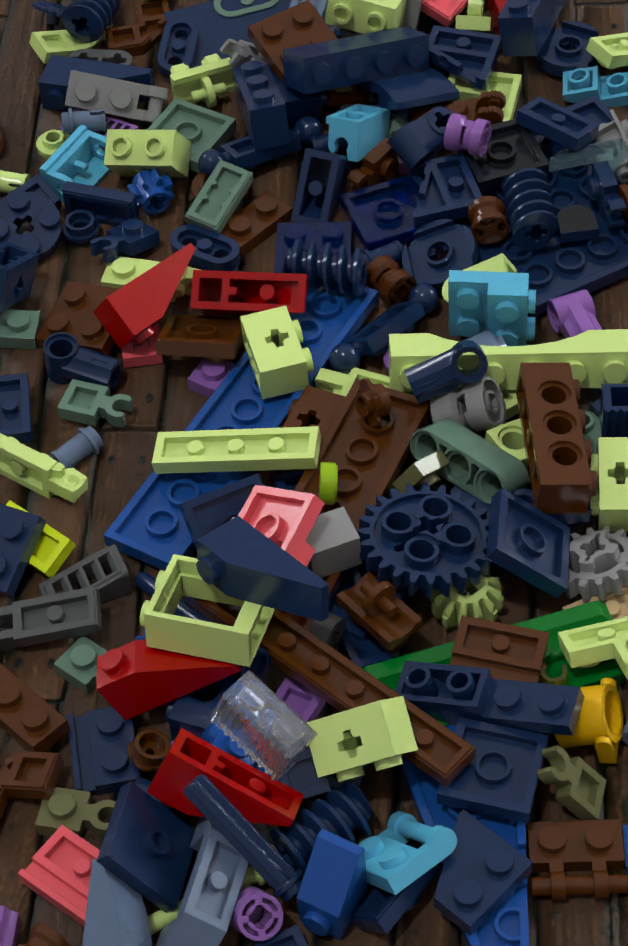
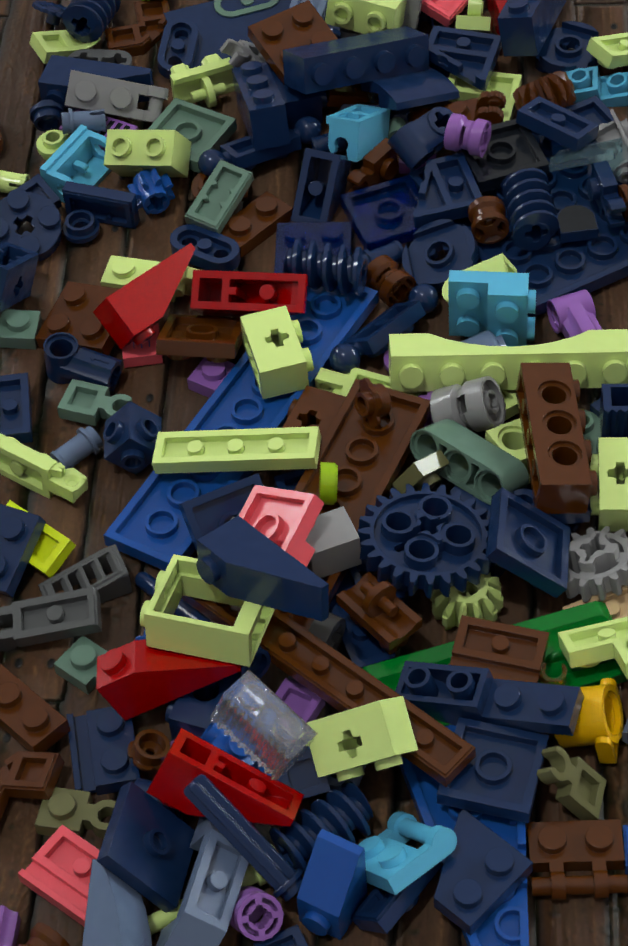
(46, 115): none -> dark blue plate
(128, 238): dark blue plate -> none
(131, 437): none -> dark blue brick
(441, 371): dark blue piece -> none
(552, 87): none -> reddish brown gear

